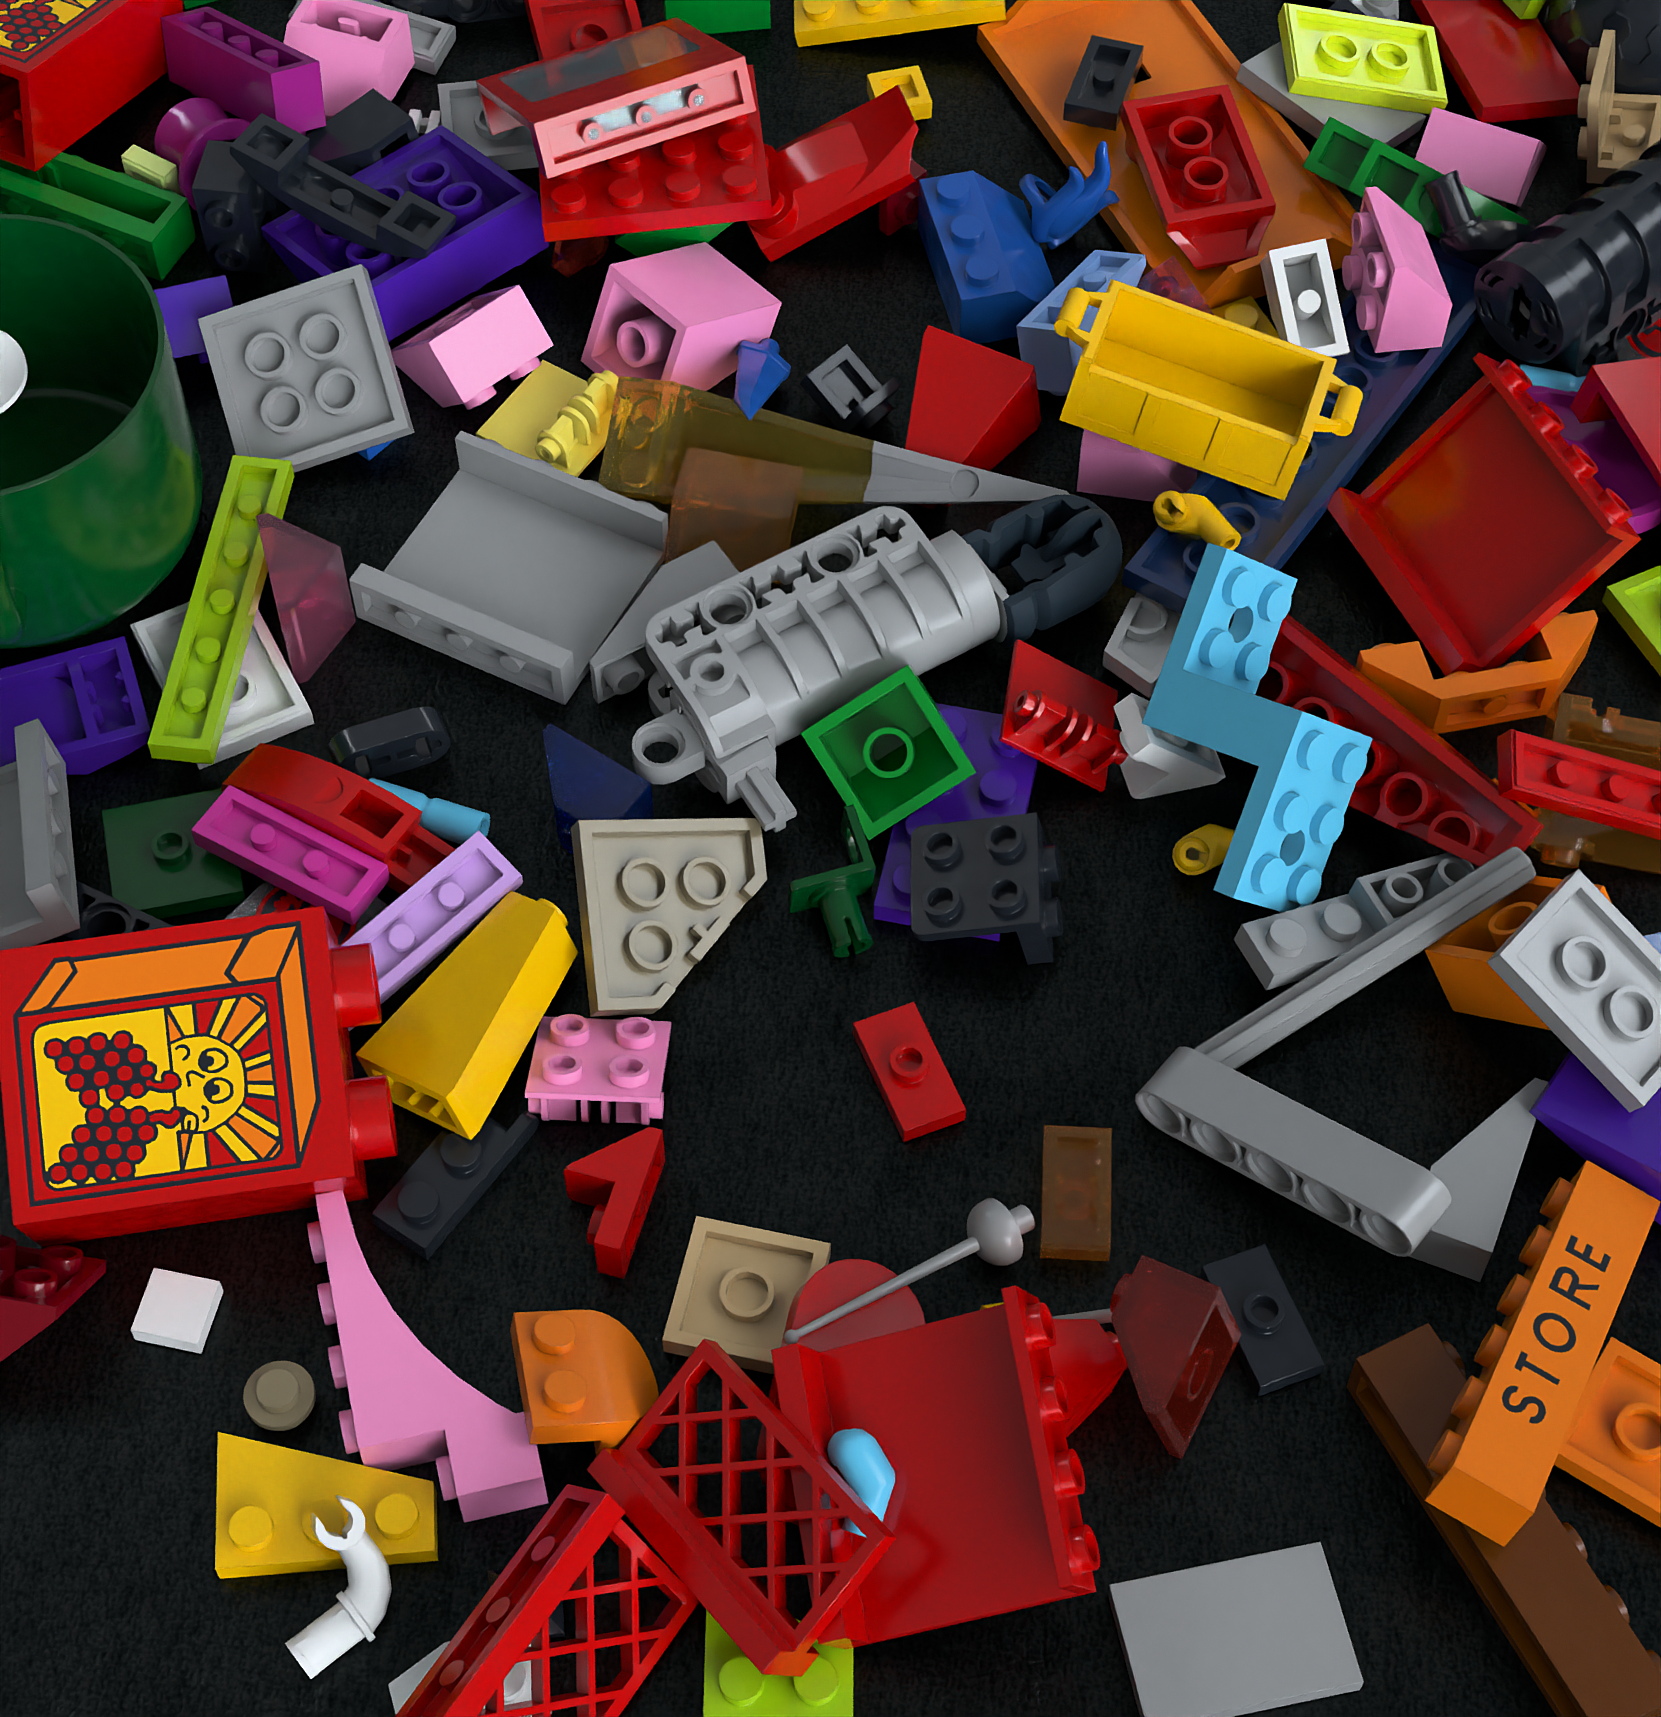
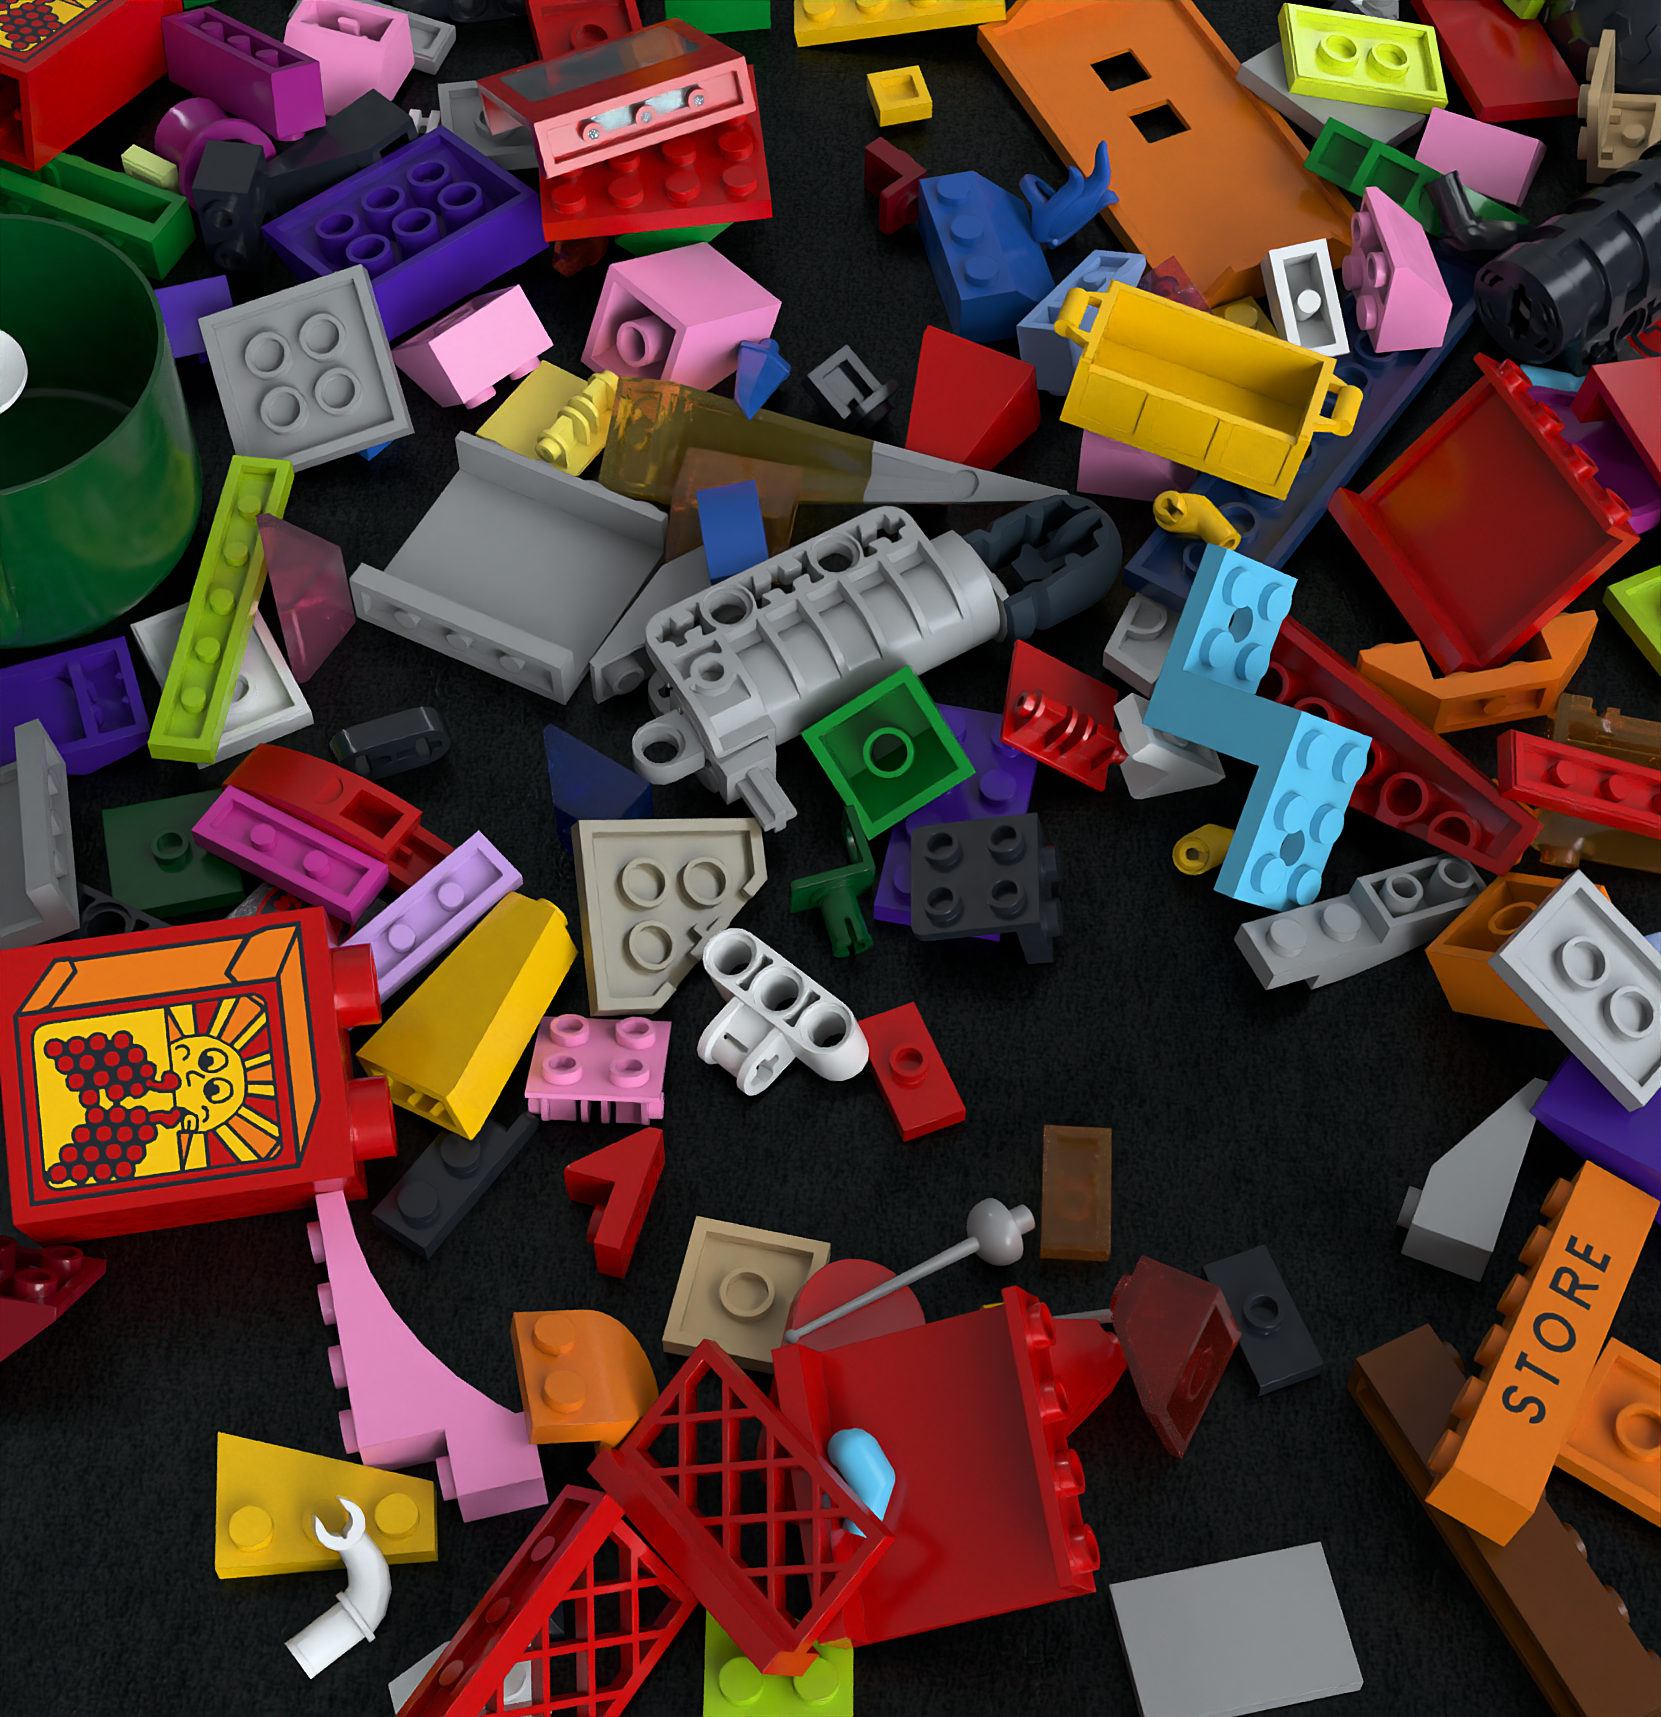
(177, 1310): white tile -> none
(279, 1395): dark tan plate -> none
(333, 200): black slope -> none
(440, 816): medium azure piece -> none
(731, 529): none -> blue slope
(768, 1036): none -> white piece
(836, 172): red slope -> none
(1103, 82): black plate -> none
(1200, 173): red slope -> none
(1294, 1151): light grey beam -> none
(1370, 959): light grey axle -> none

